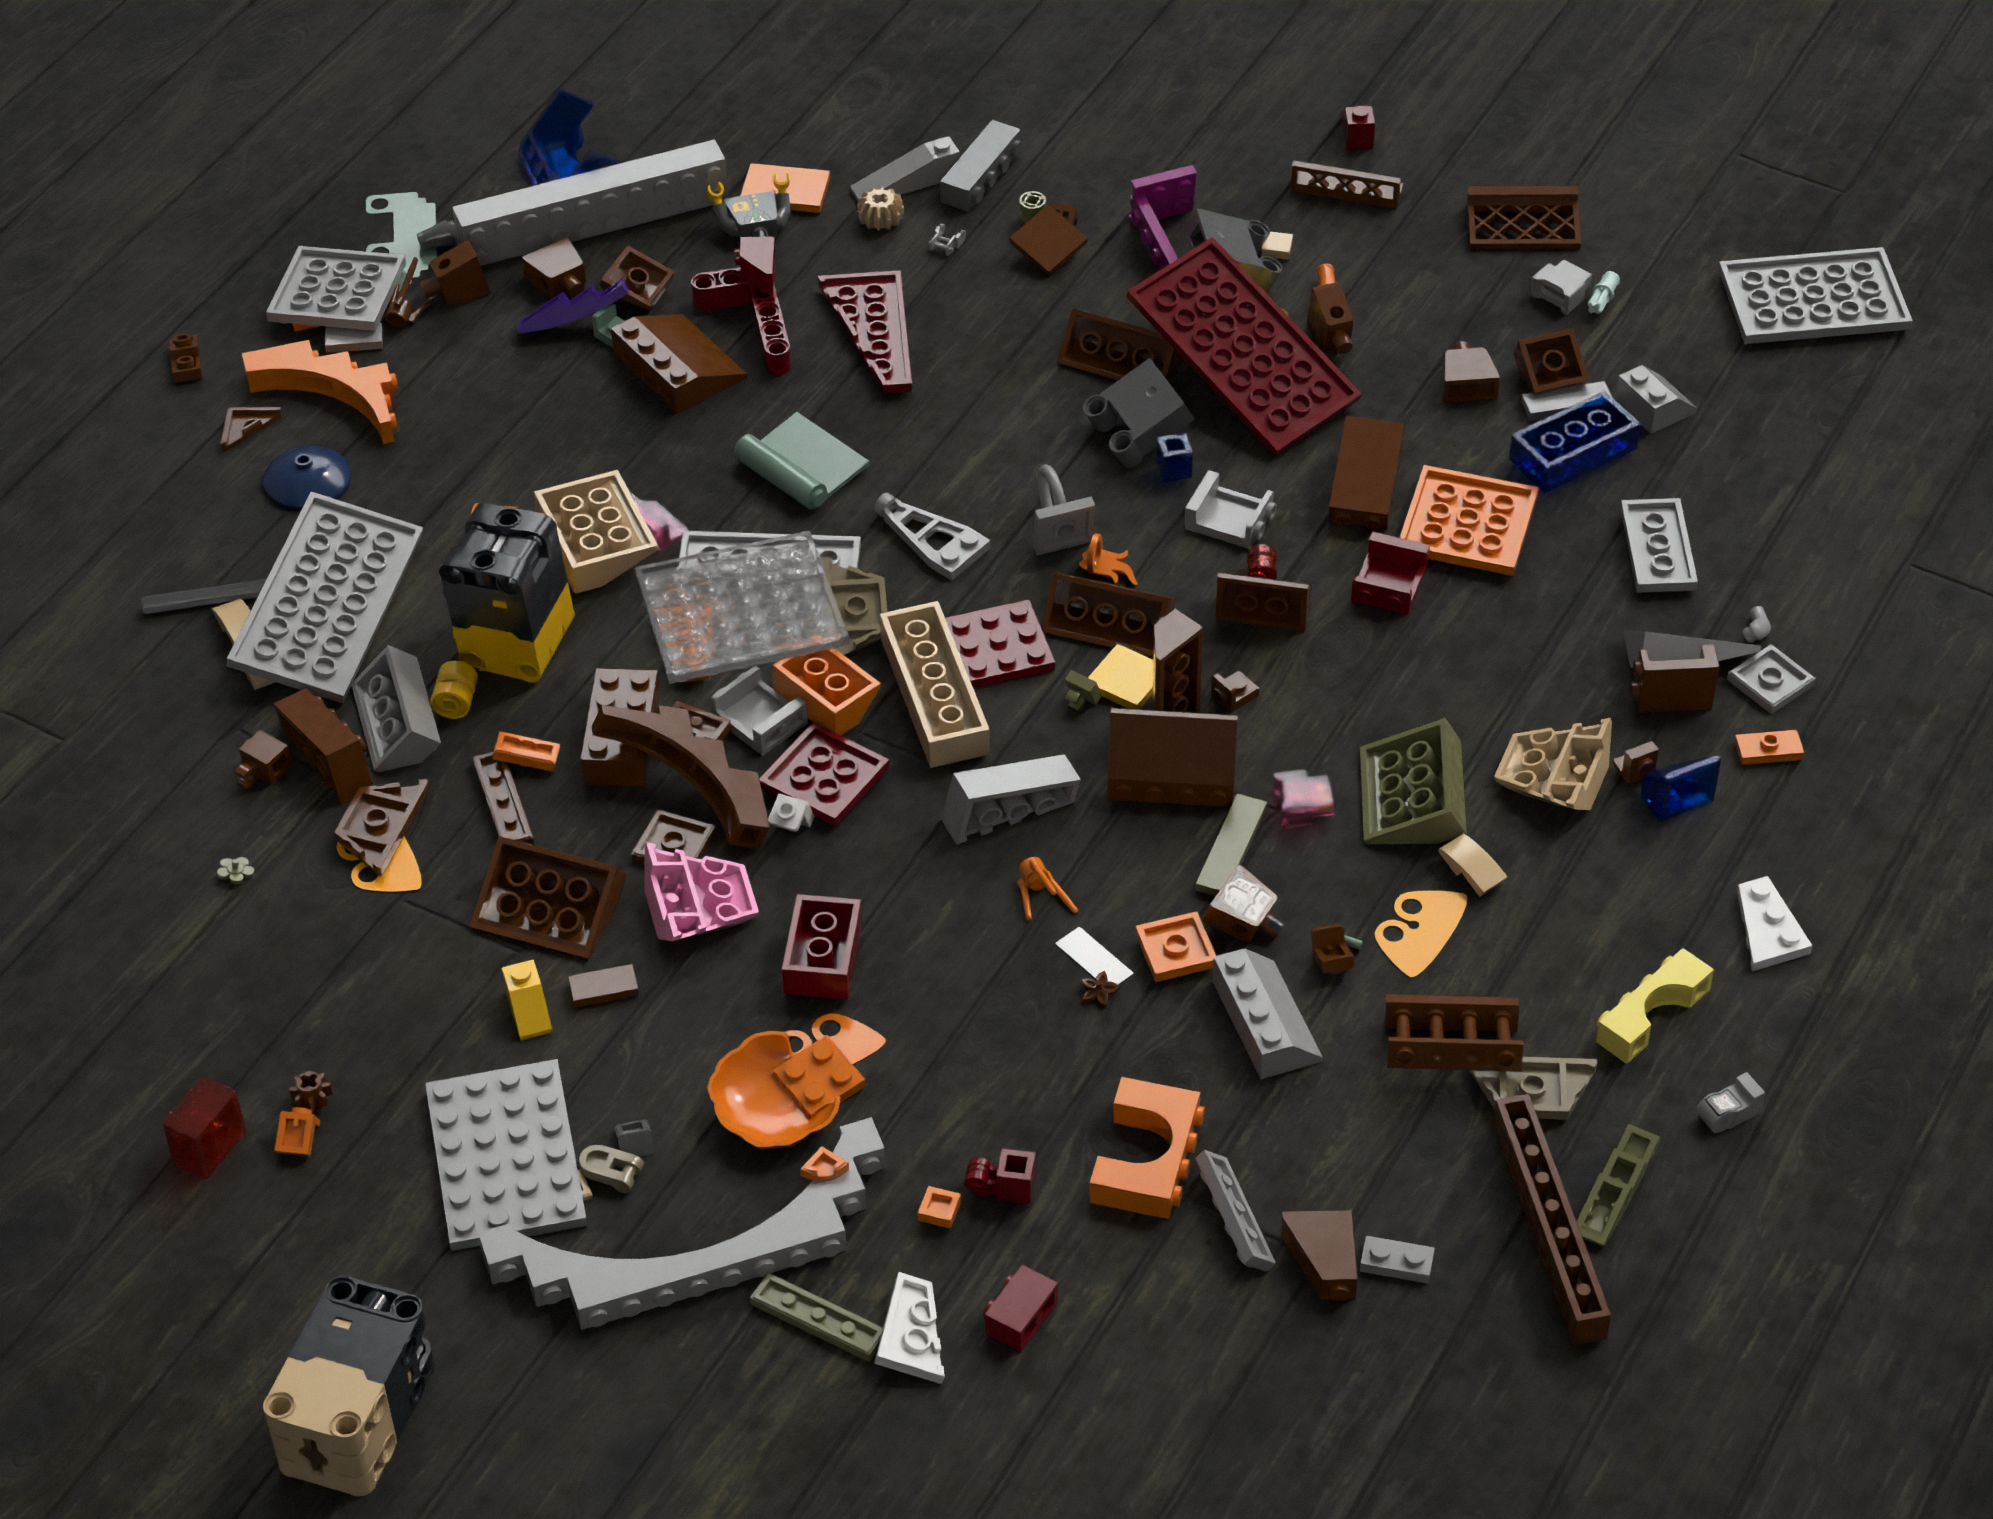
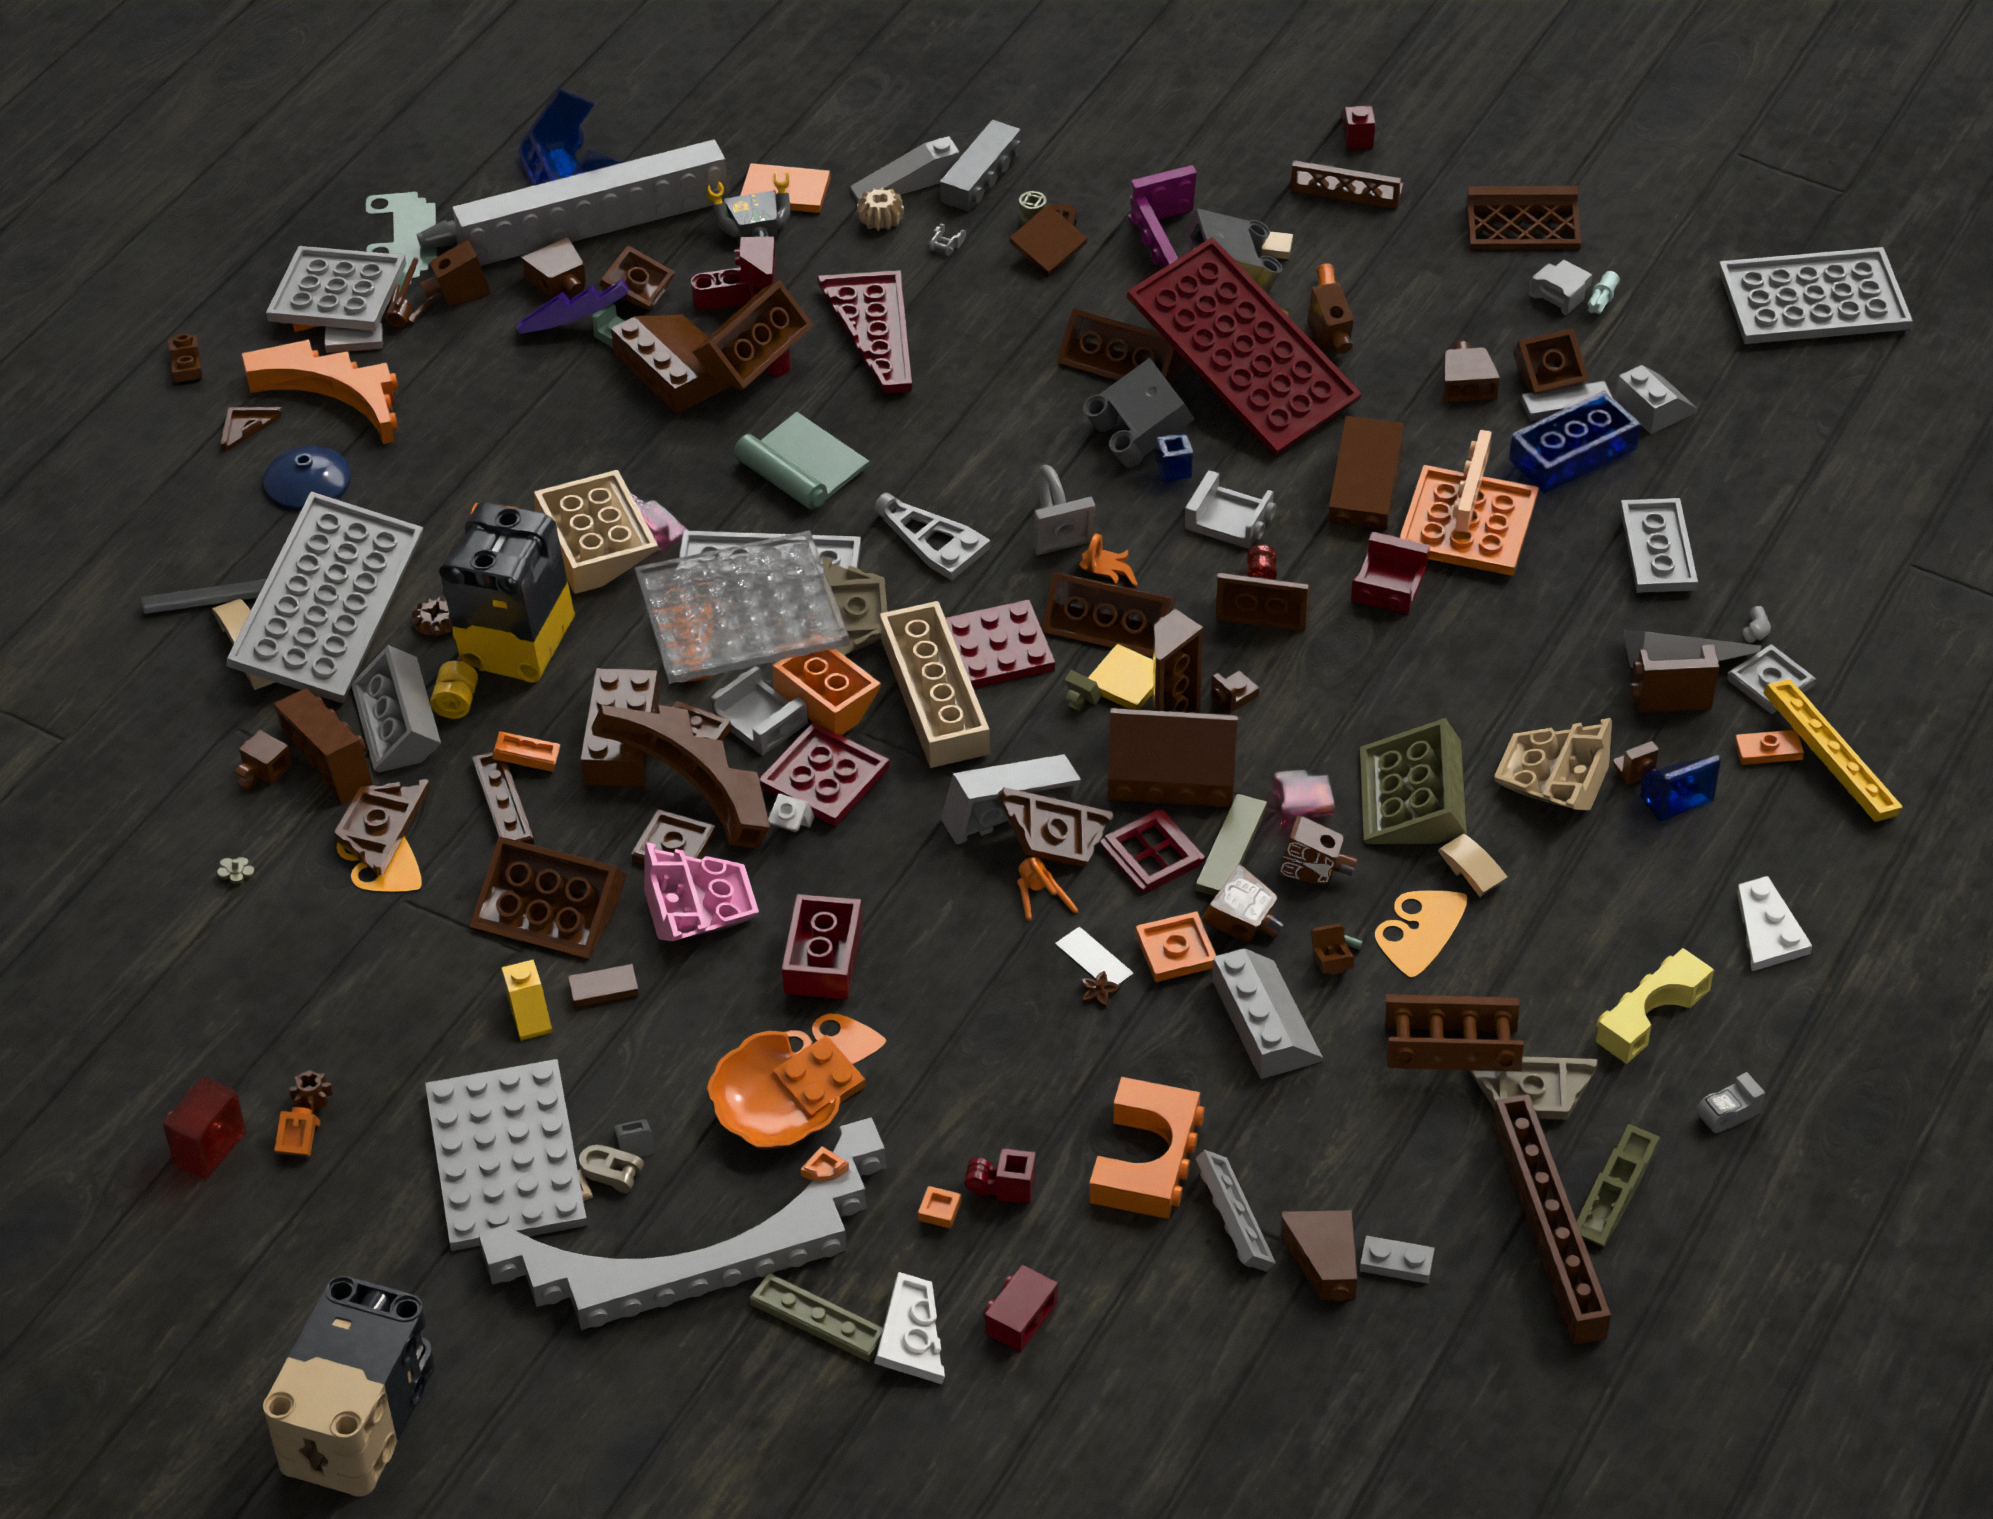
(423, 621): none -> reddish brown gear
(753, 337): none -> reddish brown slope
(1054, 827): none -> wing
(1129, 865): none -> dark red piece
(1314, 853): none -> reddish brown torso
(1470, 488): none -> light nougat plate
(1832, 750): none -> yellow plate

